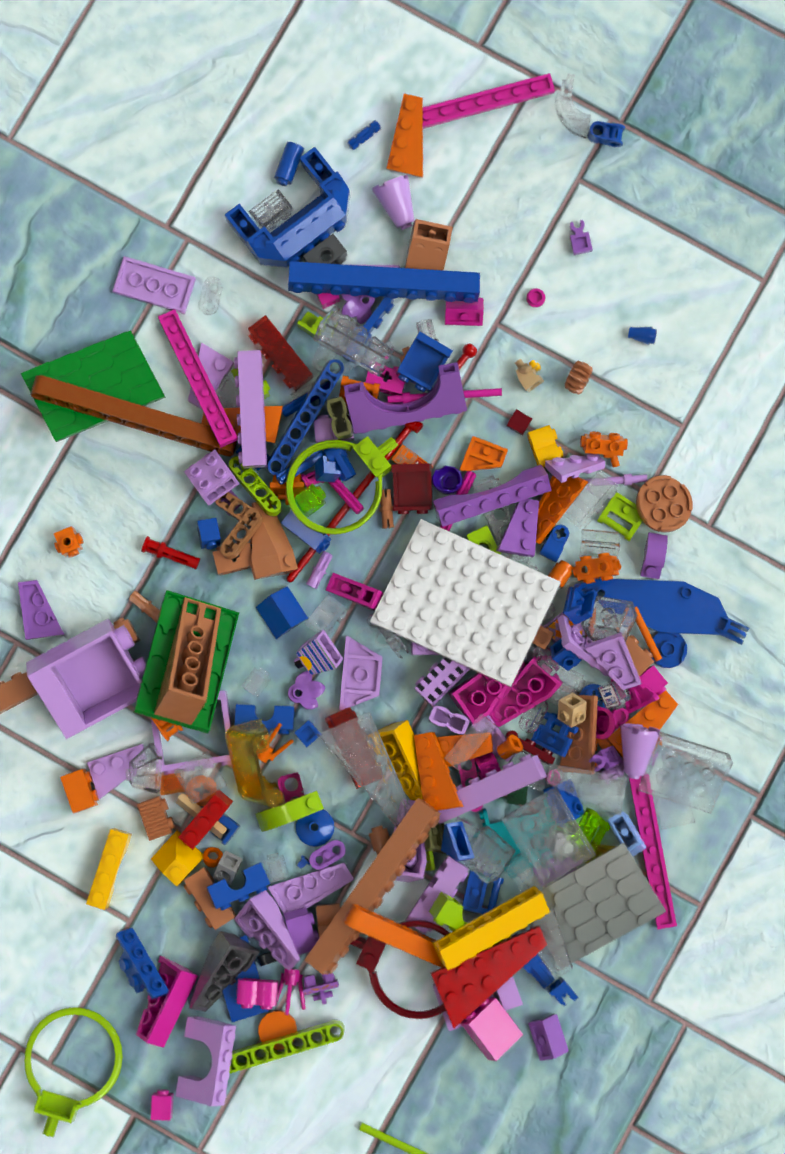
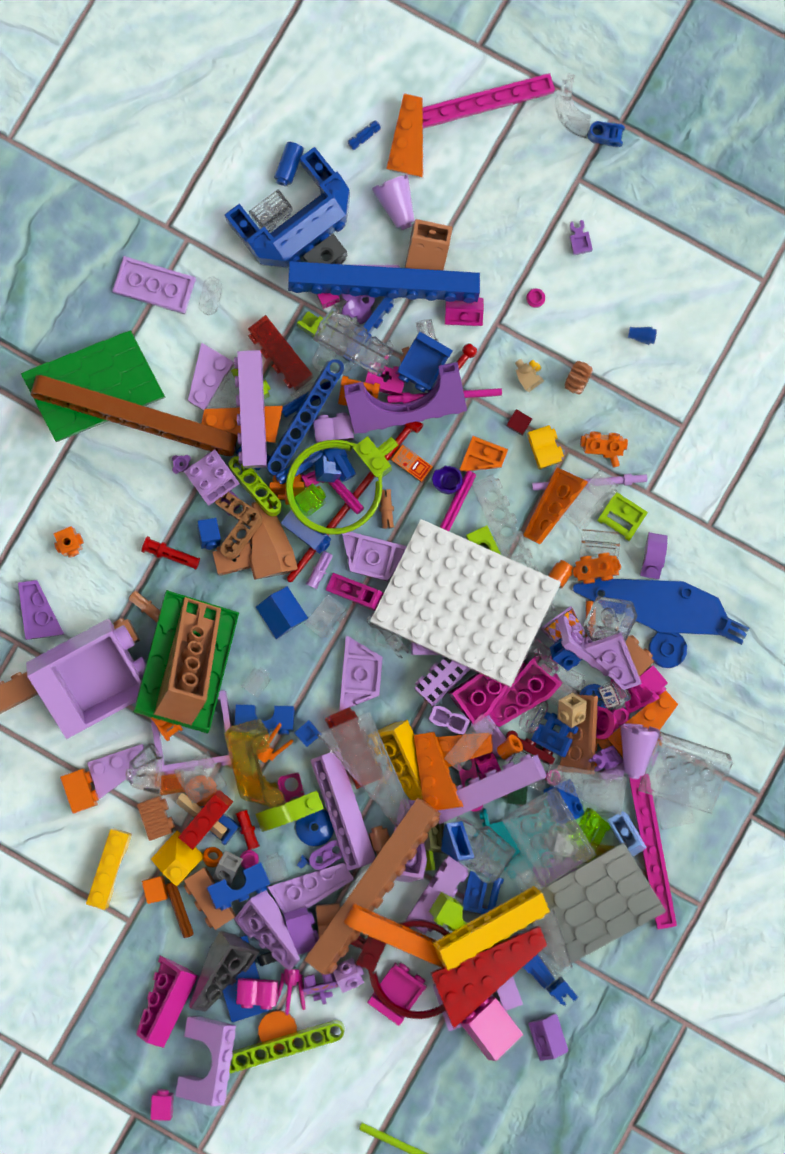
(58, 1106): lime brick -> none
(139, 966): blue bracket -> none
(155, 889): none -> orange panel
(179, 910): none -> dark orange axle
(180, 459): none -> medium lavender plate
(197, 378): dark pink plate -> none
(247, 829): none -> red pin
(249, 858): none -> dark pink plate
(309, 691): medium lavender plate -> none
(318, 654): lavender torso -> none
(340, 423): olive brick -> none
(343, 811): none -> lavender brick
(348, 975): none -> lavender brick
(372, 556): none -> lavender wing
(401, 989): none -> dark pink panel
(412, 488): dark red panel -> none
(461, 507): medium lavender arch -> none
(522, 529): medium lavender wing -> none
(543, 637): nougat tile -> none
(553, 546): blue piece -> none
(573, 466): lavender wing -> none
(579, 603): blue hinge -> none
(647, 636): orange bar -> none
(664, 504): nougat tile -> none

